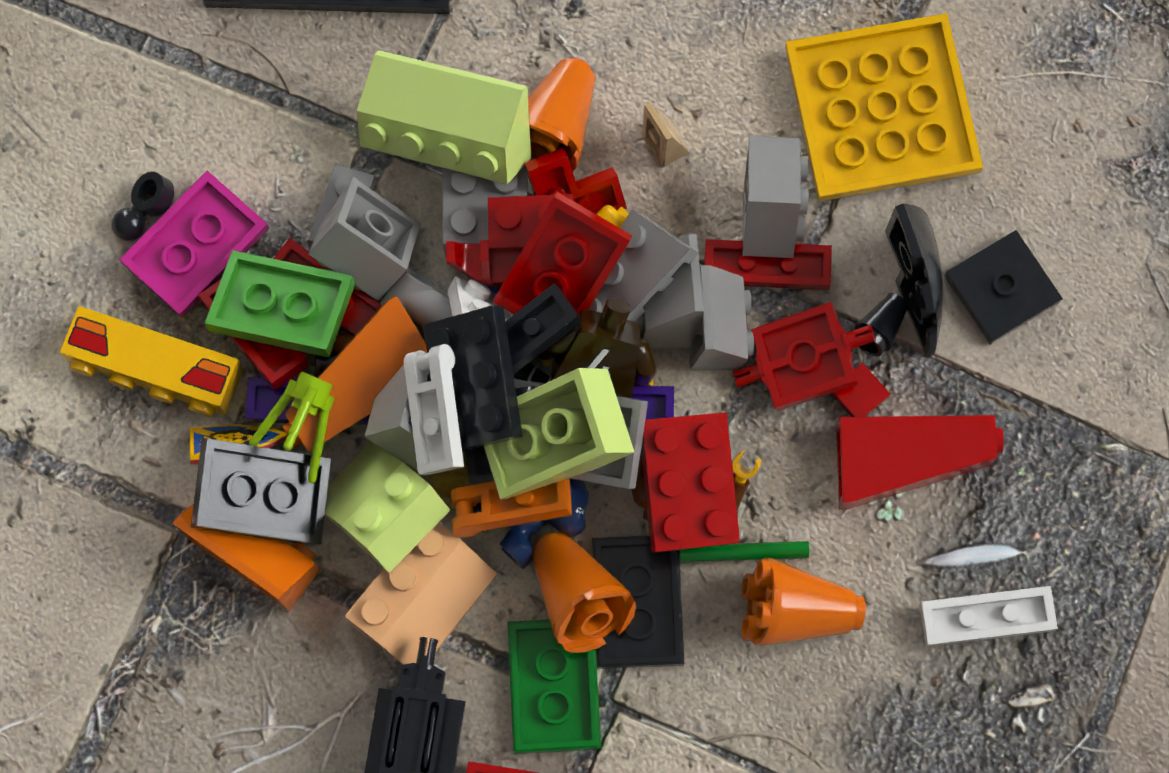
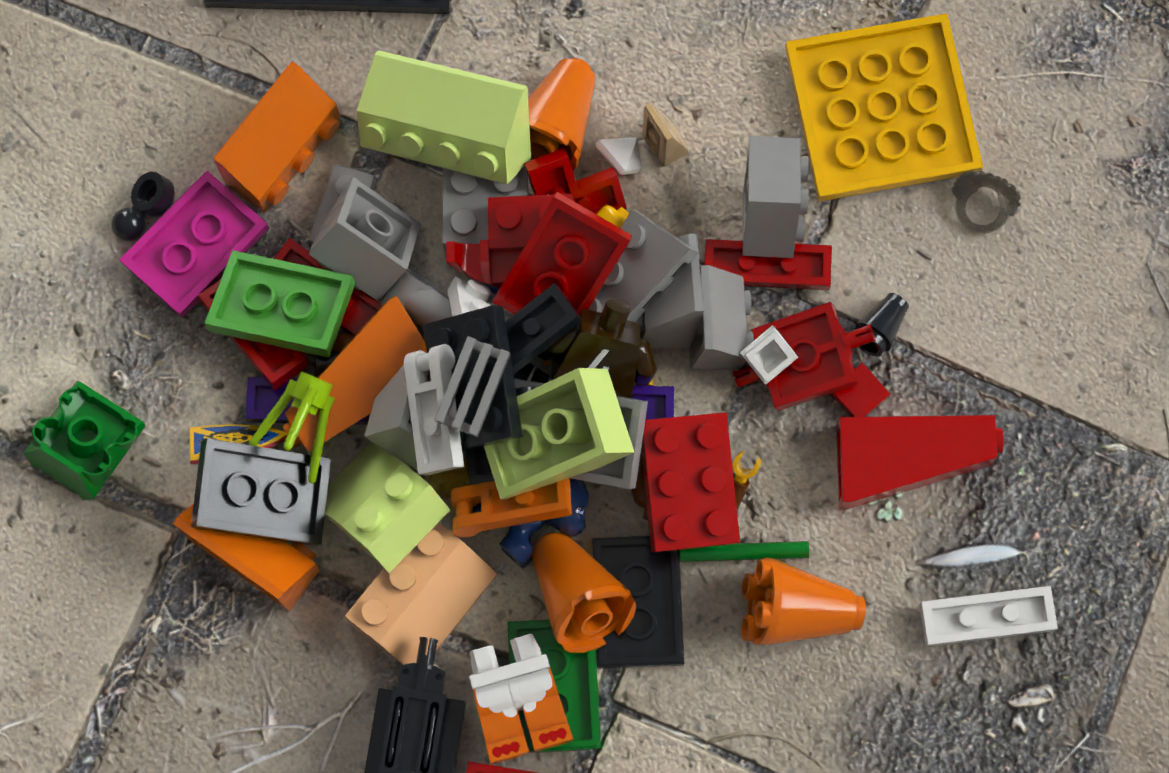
(83, 440): none -> green slope
(151, 361): yellow brick -> none
(278, 138): none -> orange slope
(486, 351): none -> light grey tile
(514, 688): none -> hips
(621, 154): none -> white slope
(769, 354): none -> white slope
(920, 271): black brick -> none
(1003, 287): black plate -> none
(1007, 196): none -> clear smoke piece

